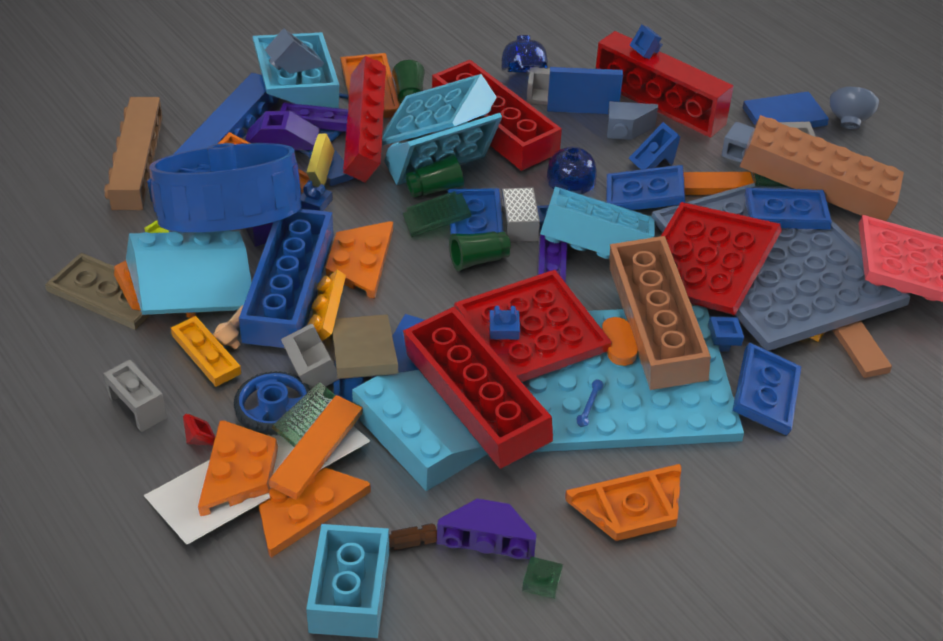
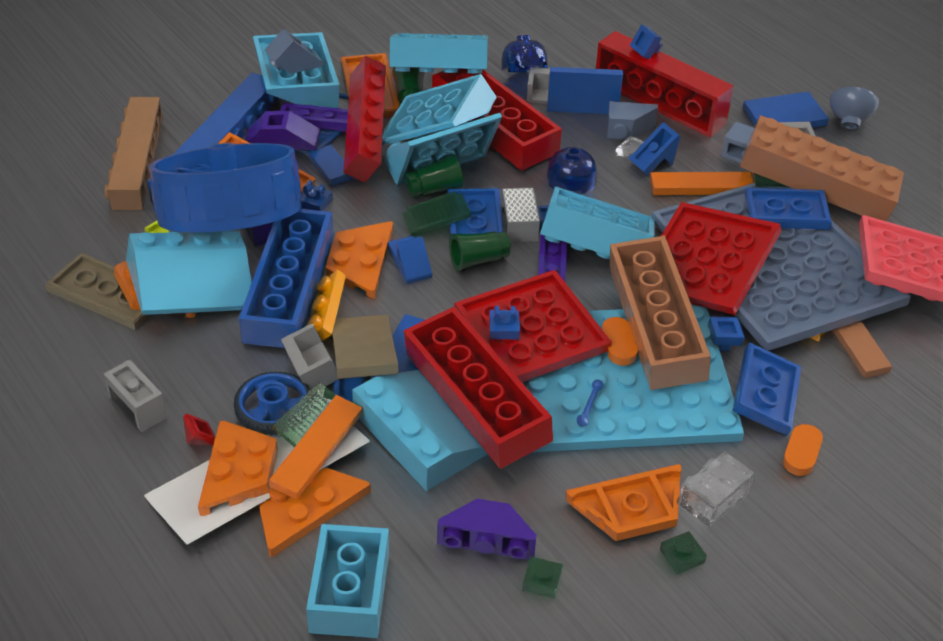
(206, 351): light orange plate -> none
(227, 332): light nougat piece -> none
(320, 160): light yellow tile -> none
(411, 258): none -> blue slope
(412, 536): reddish brown axle -> none
(439, 51): none -> medium azure slope
(628, 147): none -> clear tile
(646, 188): blue tile -> none
(683, 552): none -> clear green plate
(716, 488): none -> clear brick
(802, 450): none -> orange tile

